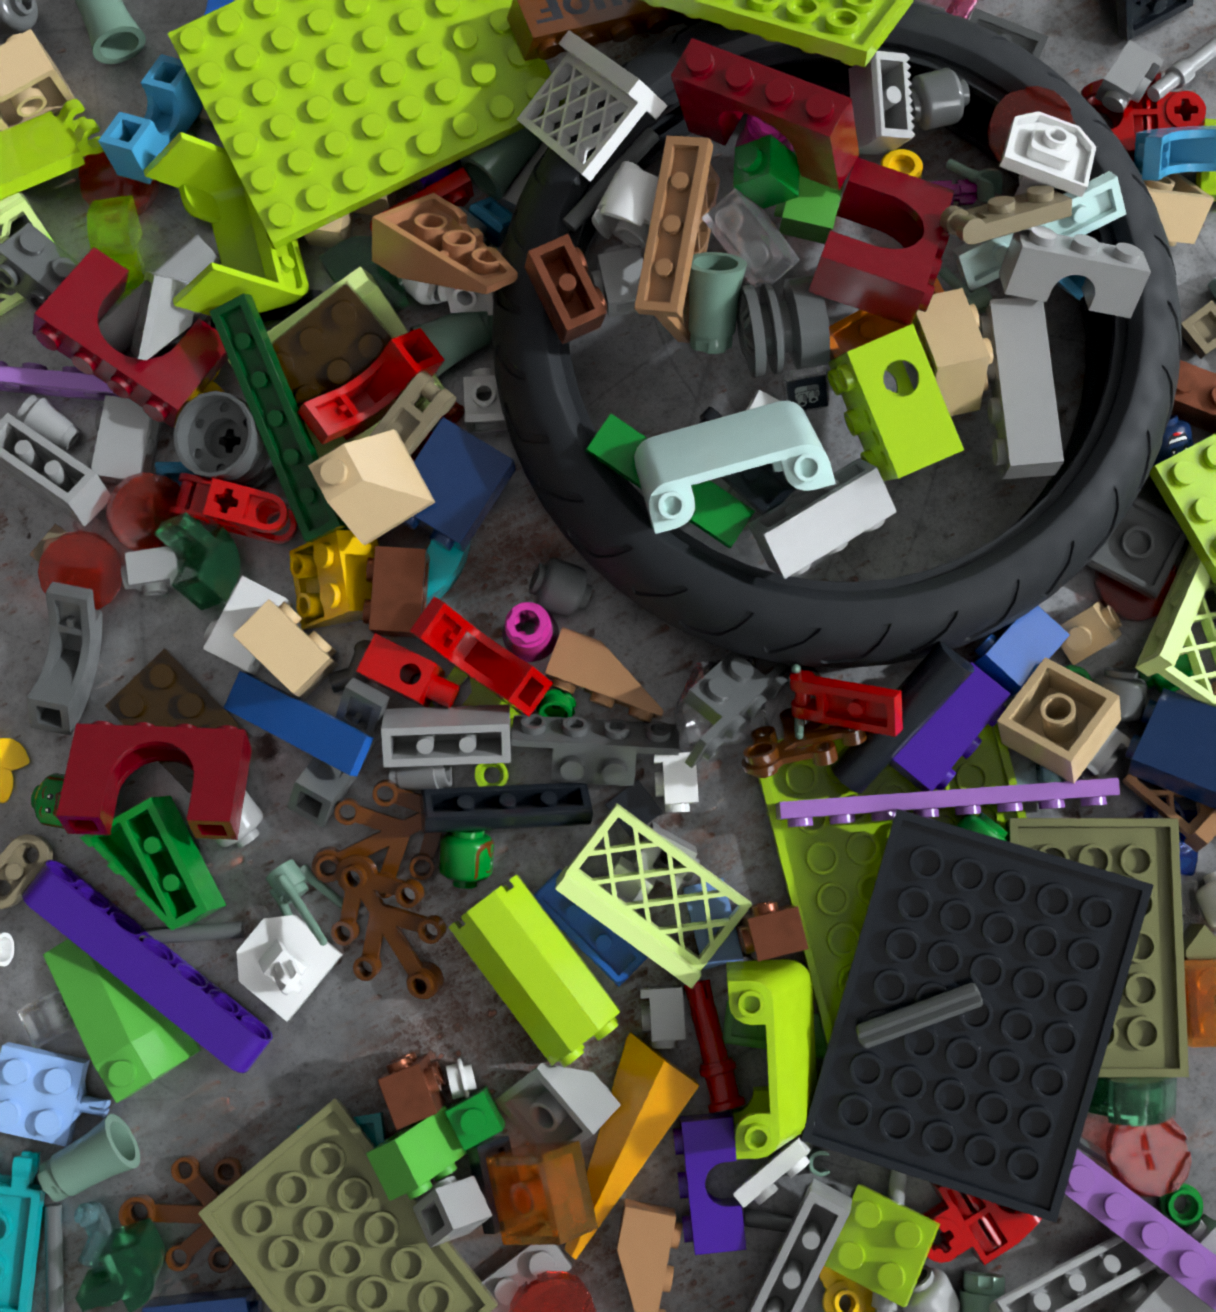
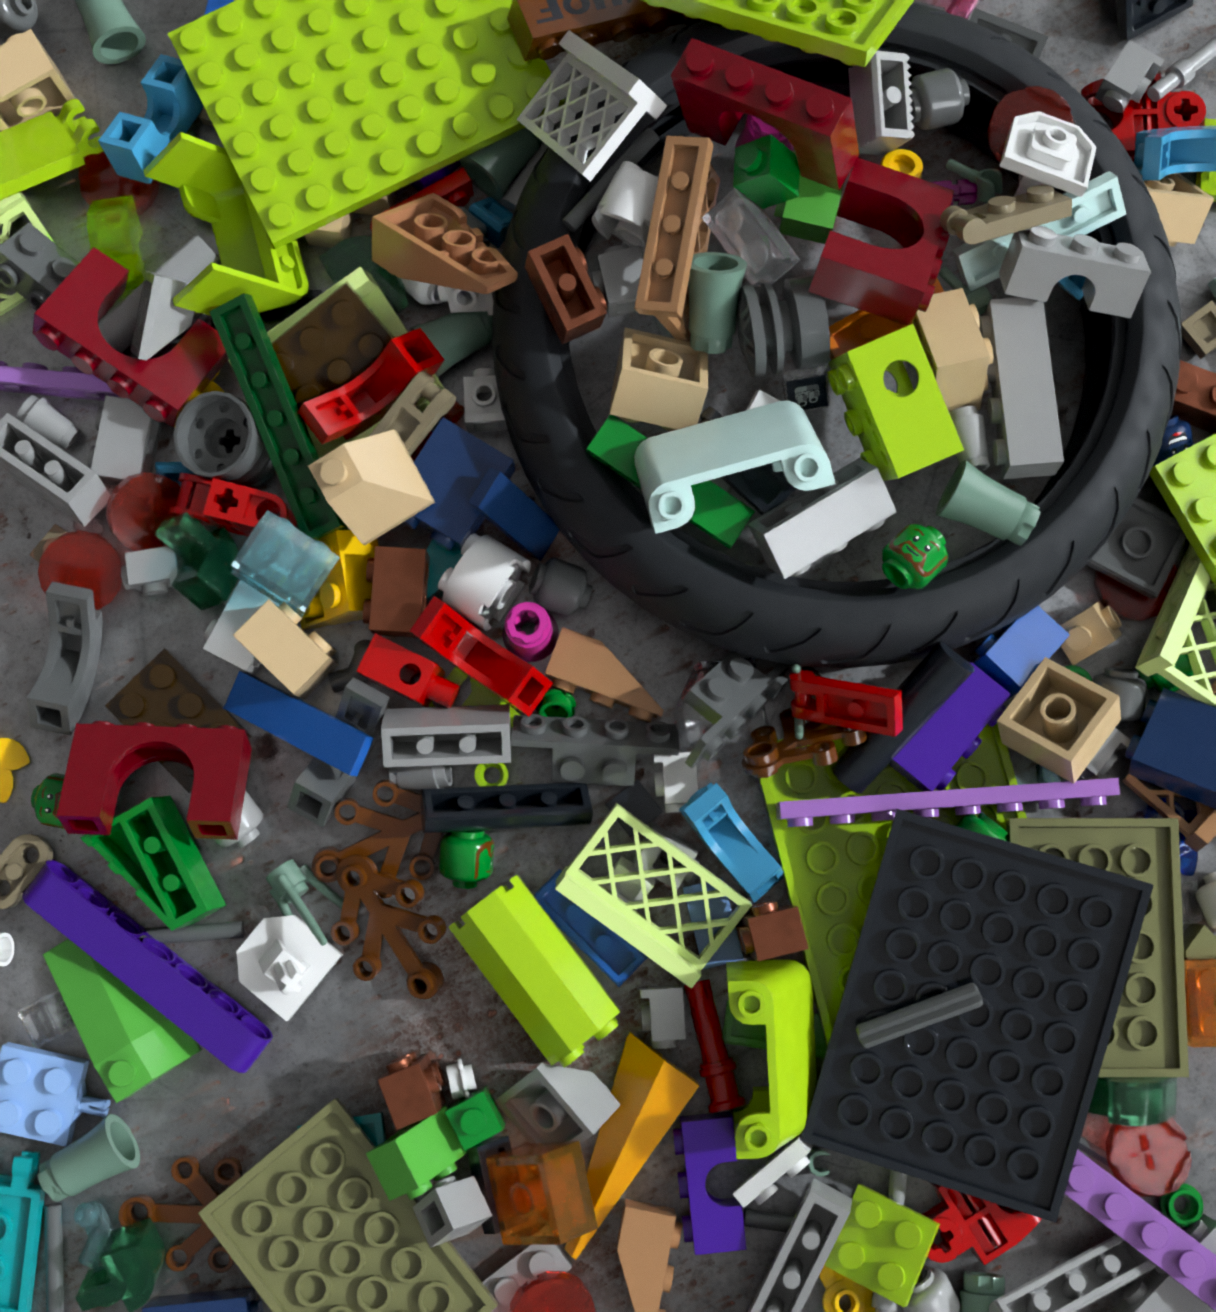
(284, 563): none -> clear light blue brick
(484, 580): none -> white brick
(514, 513): none -> dark blue tile
(659, 381): none -> tan slope
(731, 841): none -> dark azure arch
(914, 556): none -> green head
(972, 434): none -> light grey cone
(987, 505): none -> sand green plant

